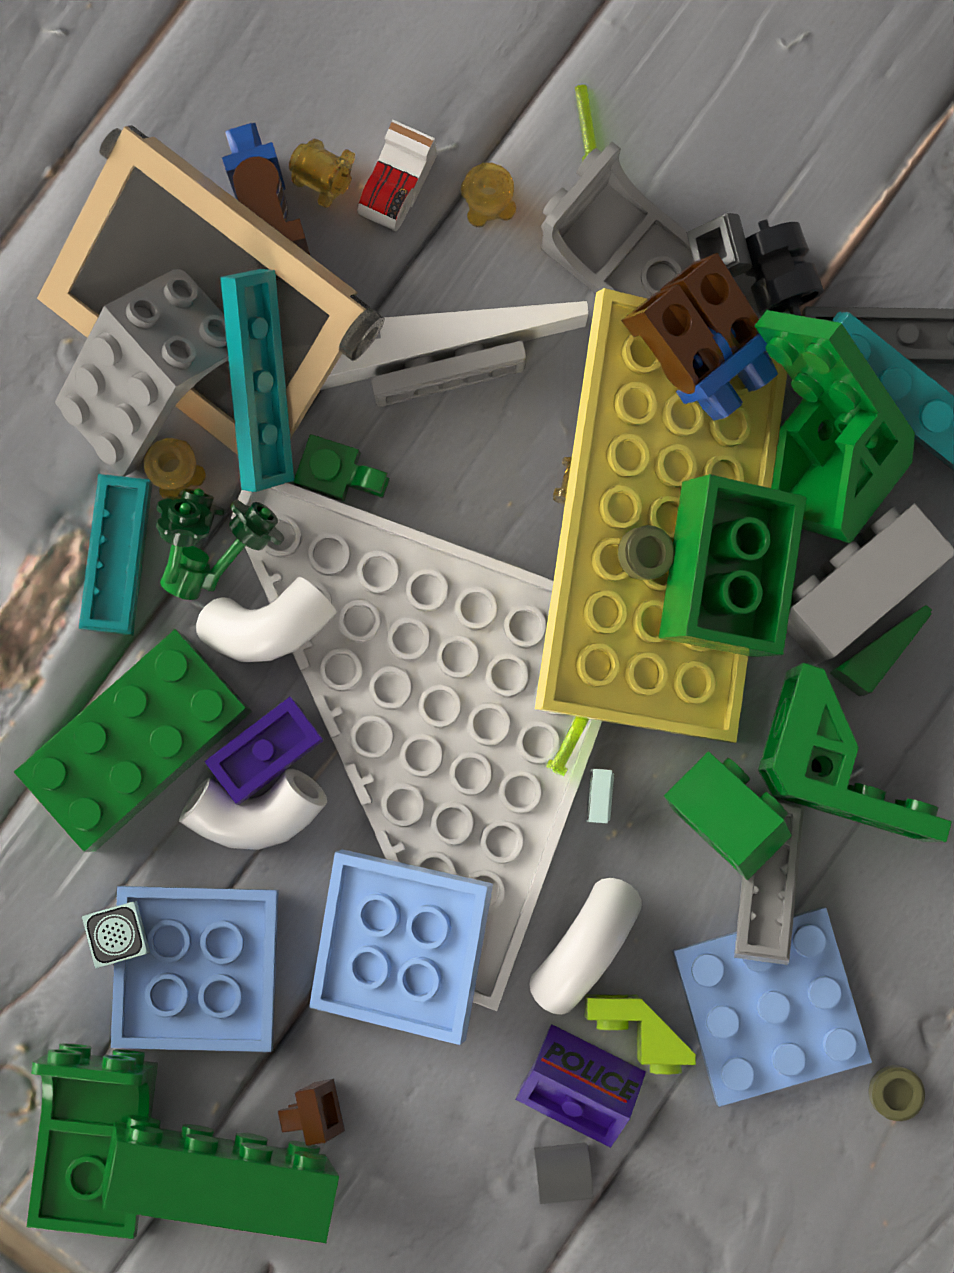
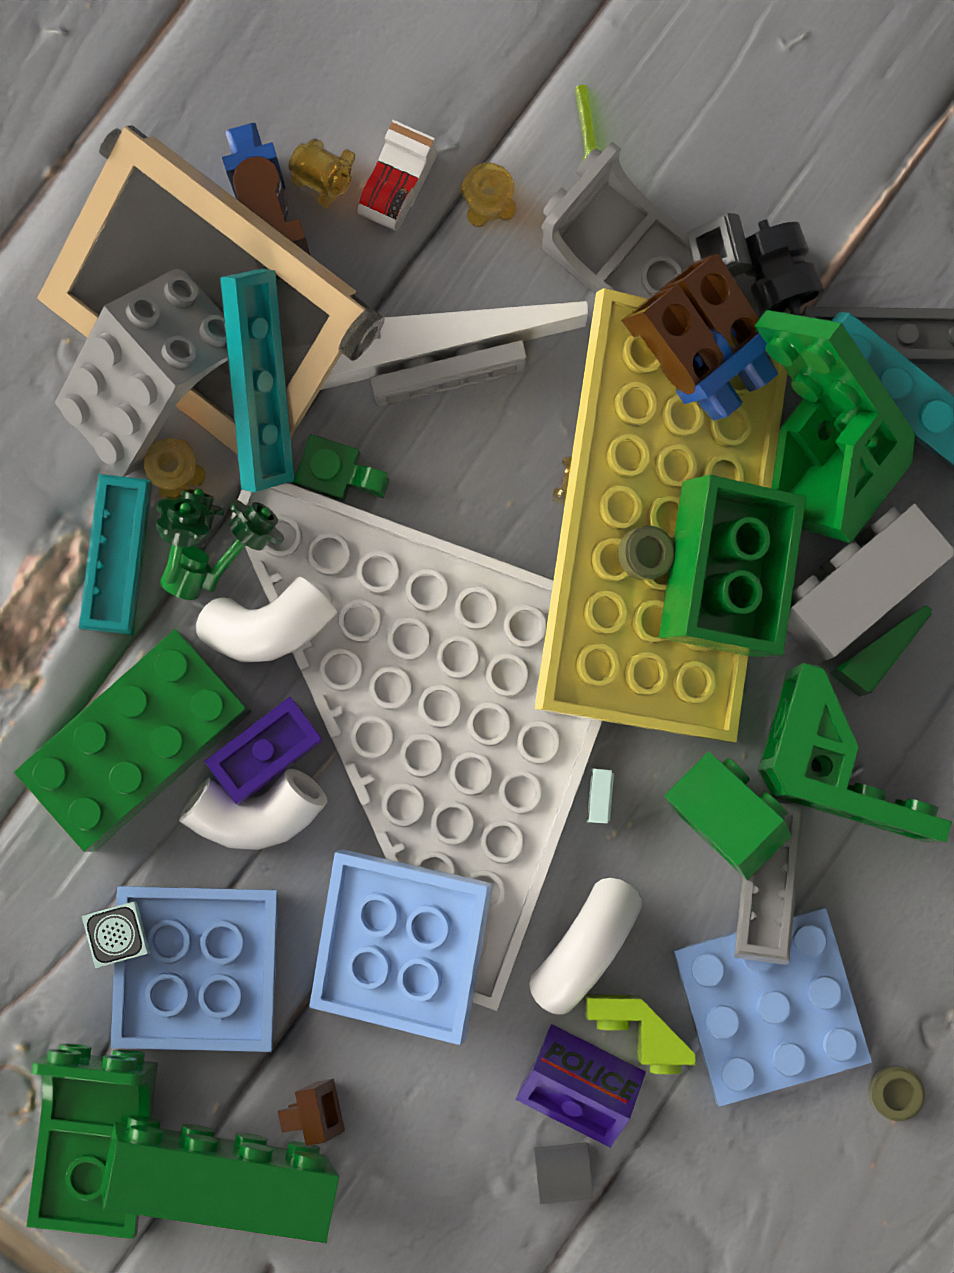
(567, 747): clear neon green piece -> none

